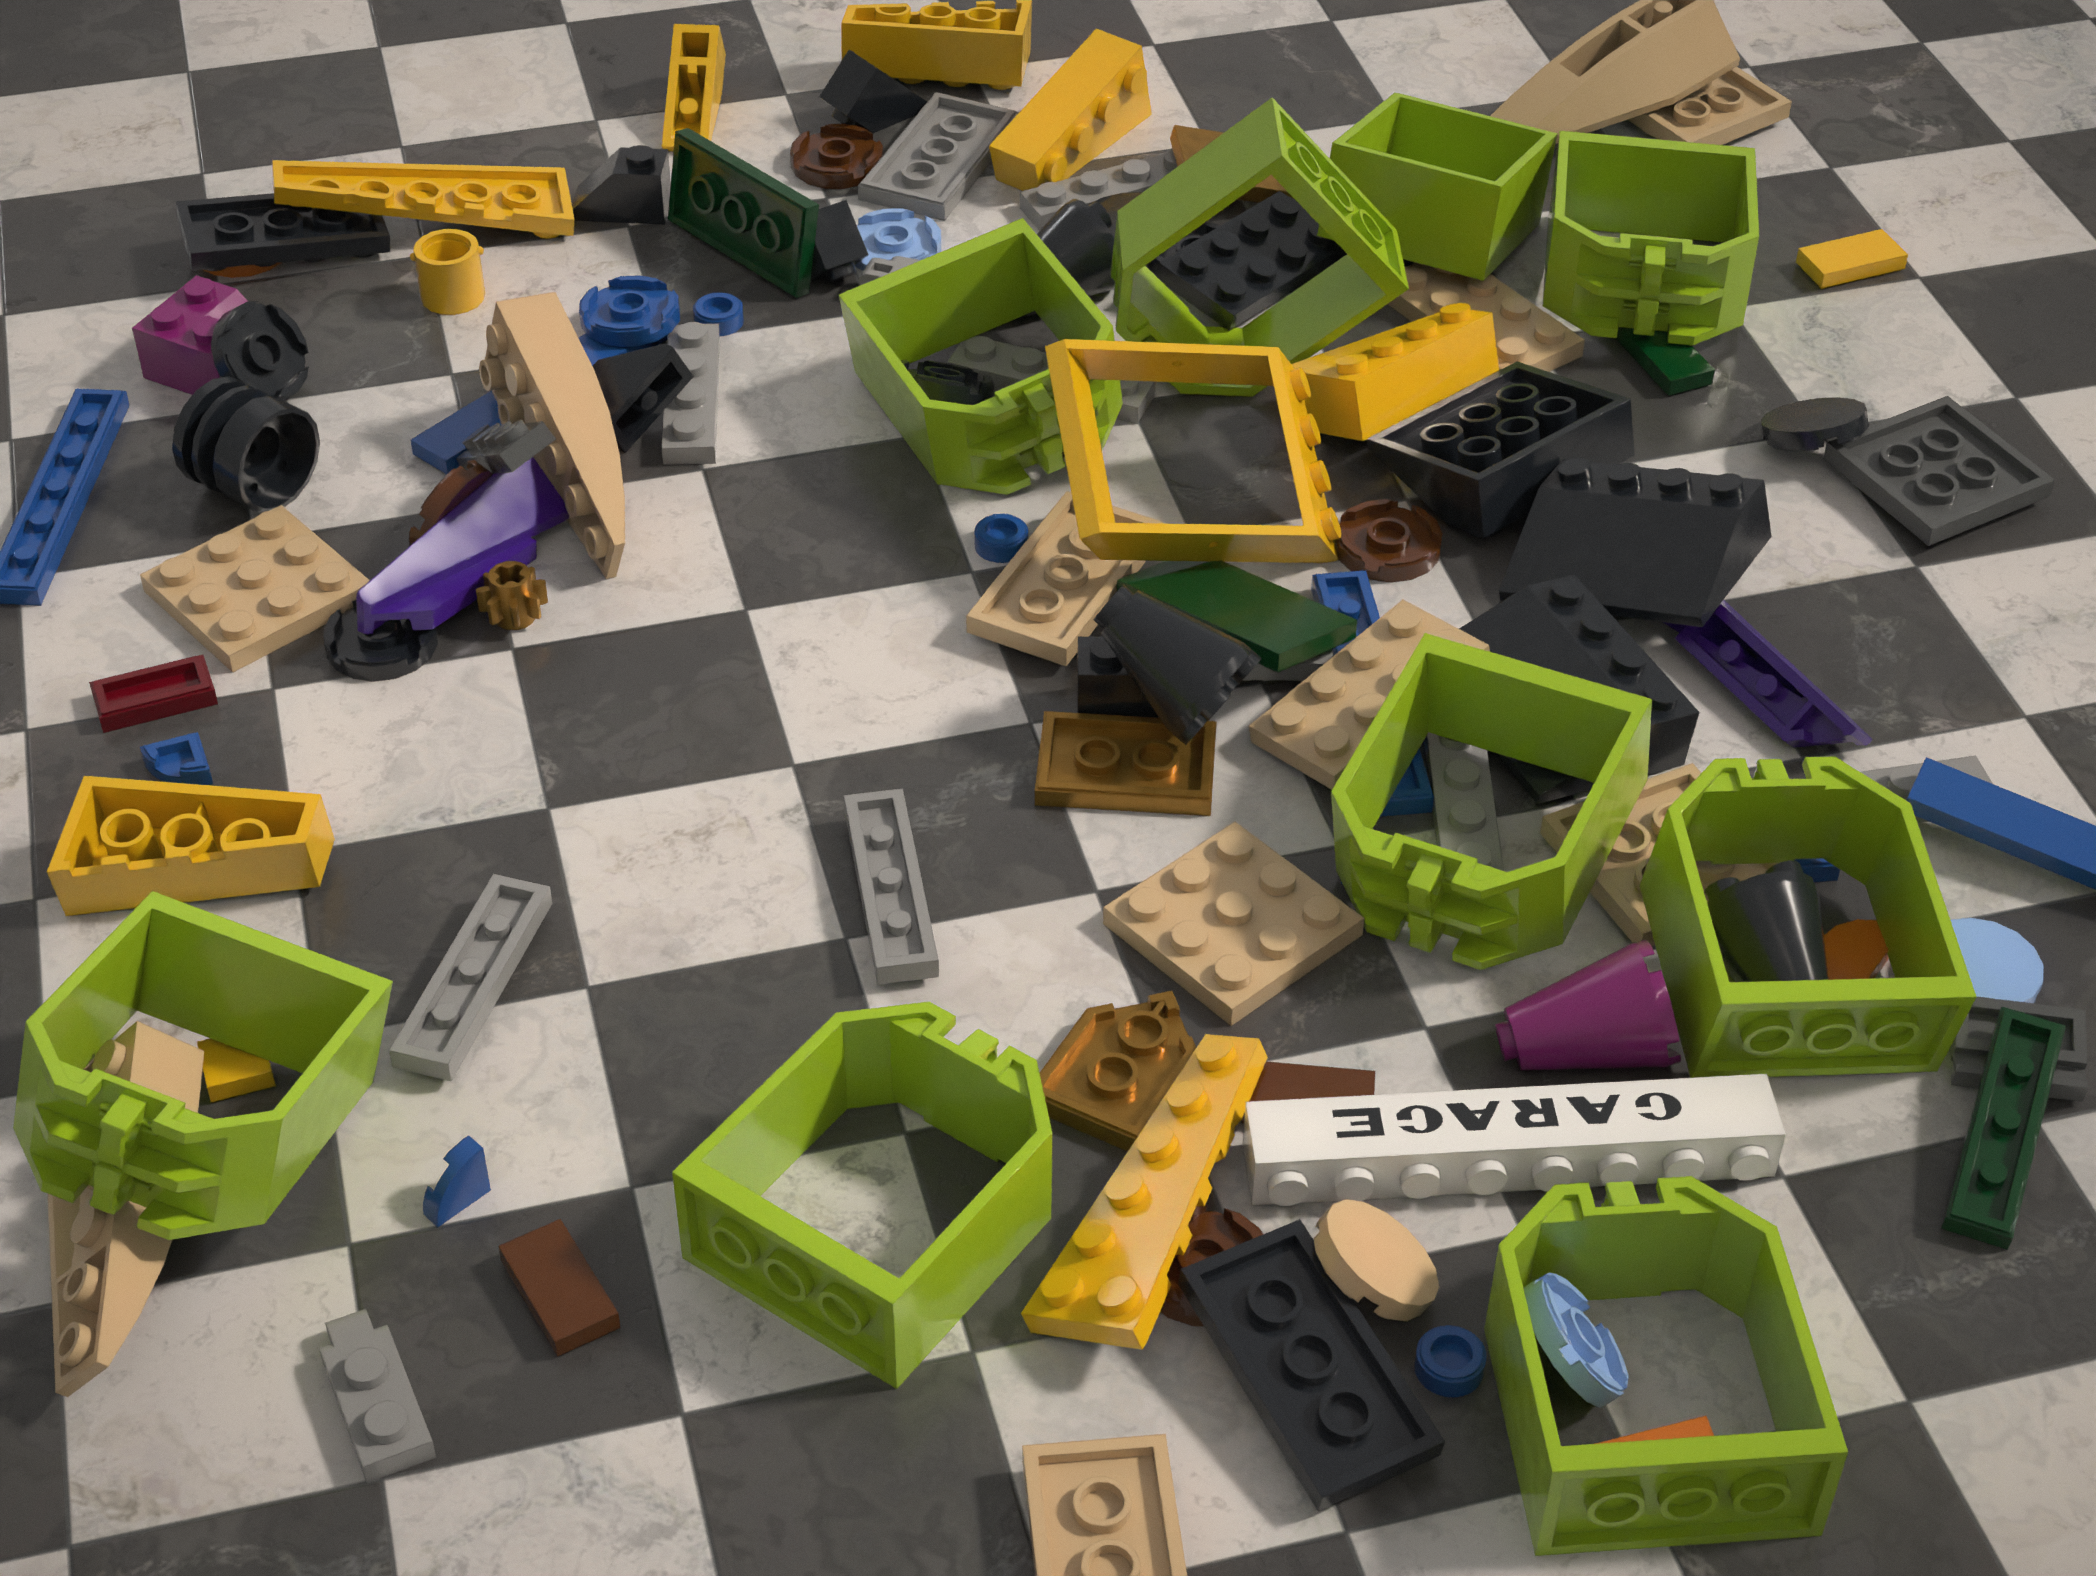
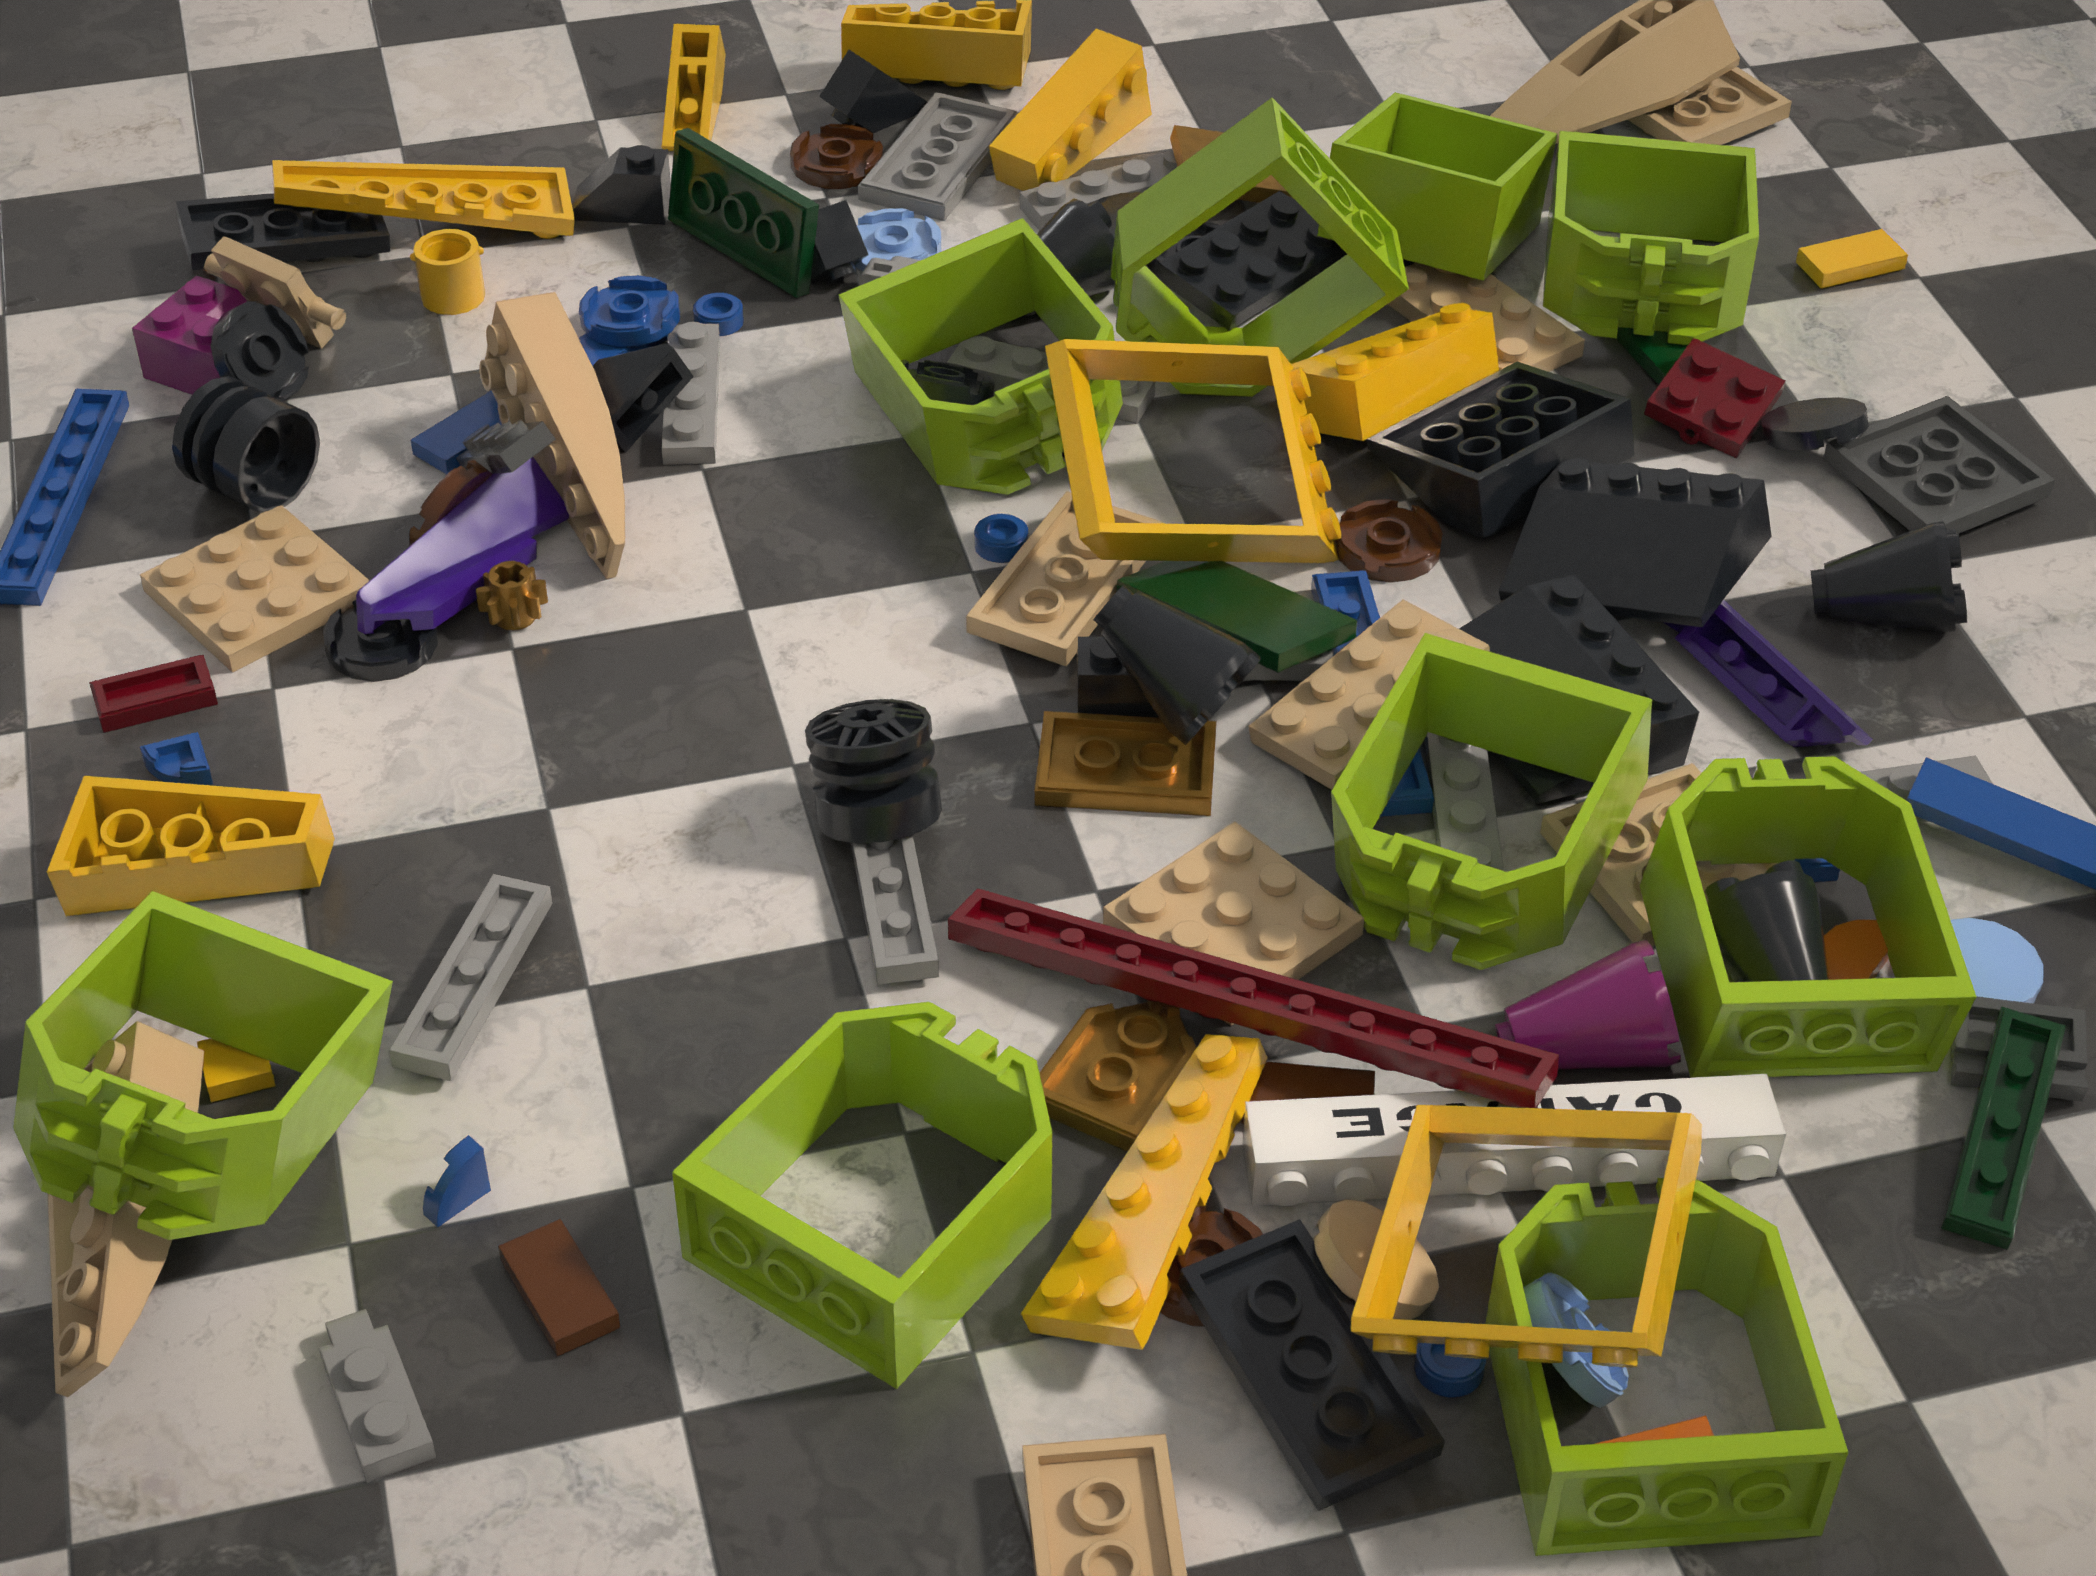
(275, 283): none -> tan plate
(873, 770): none -> black wheel
(1257, 999): none -> dark red plate
(1532, 1127): none -> yellow window
(1714, 398): none -> dark red plate
(1896, 582): none -> black cone

